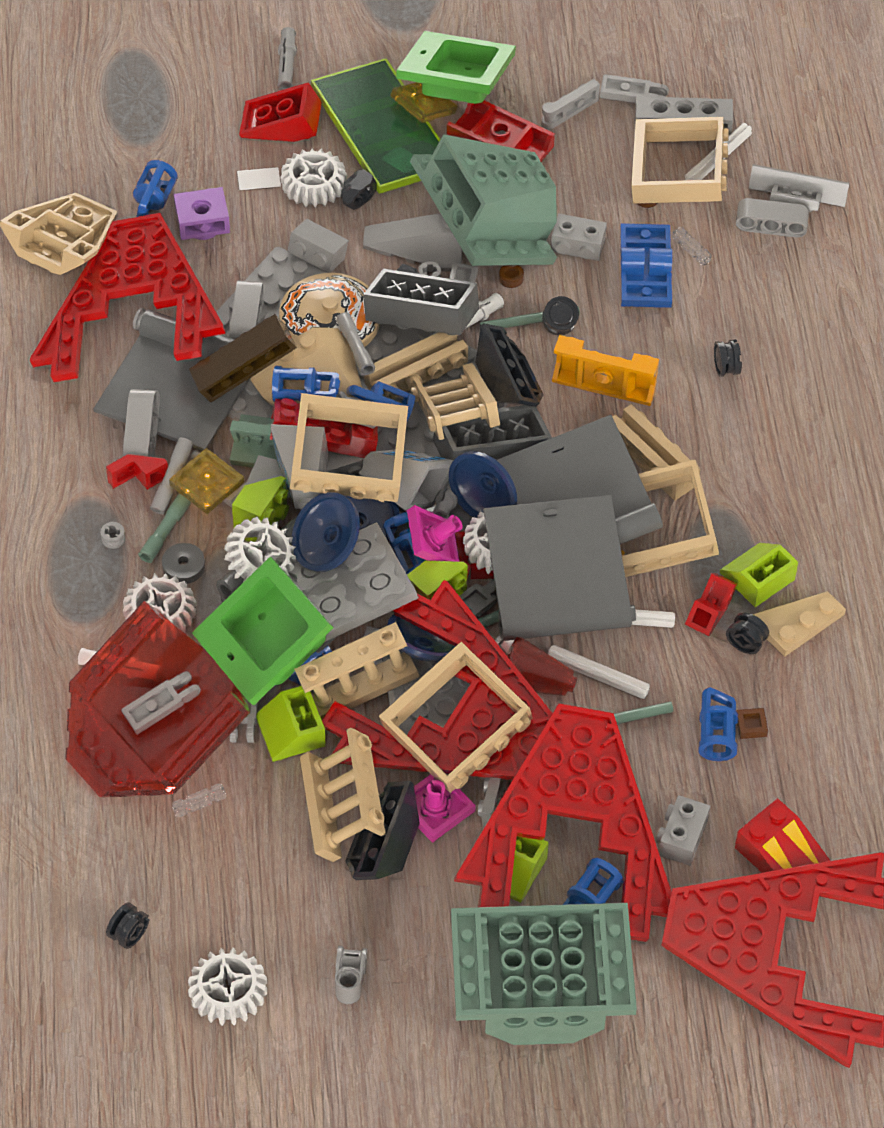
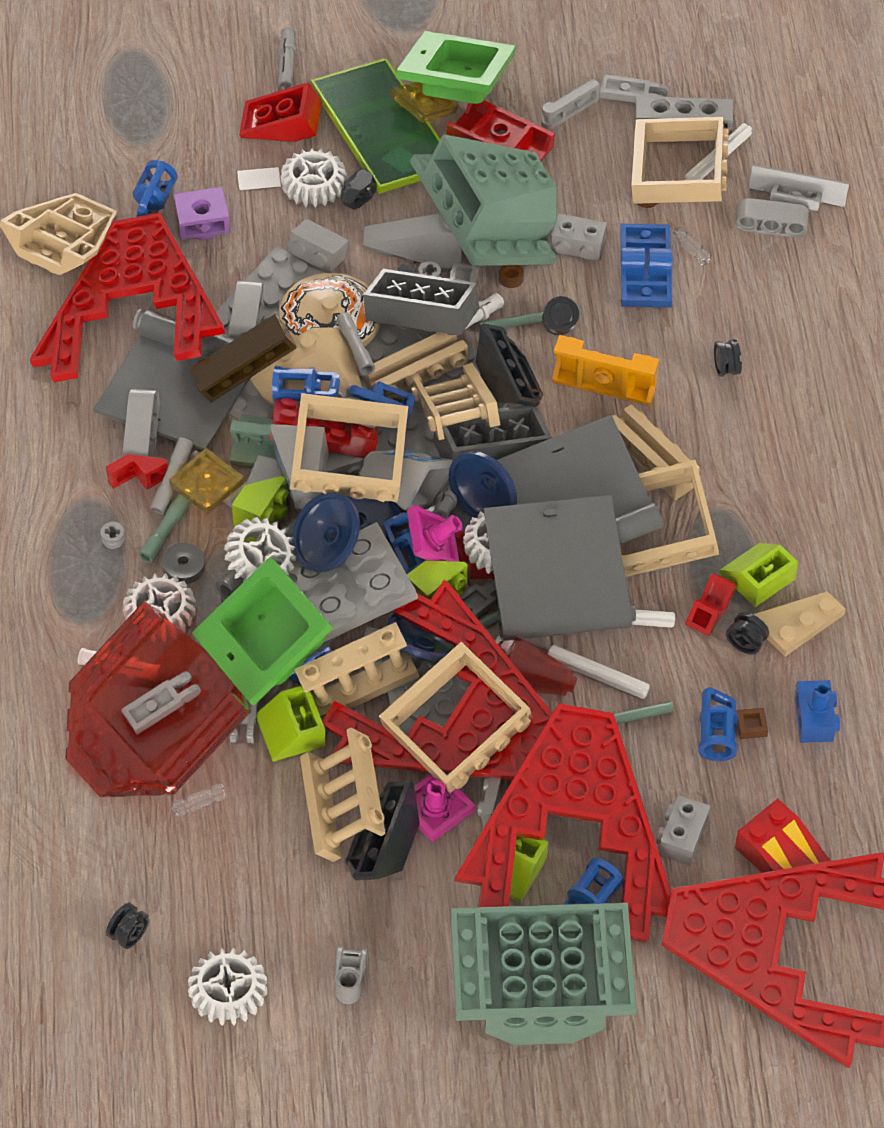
(815, 711): none -> blue brick

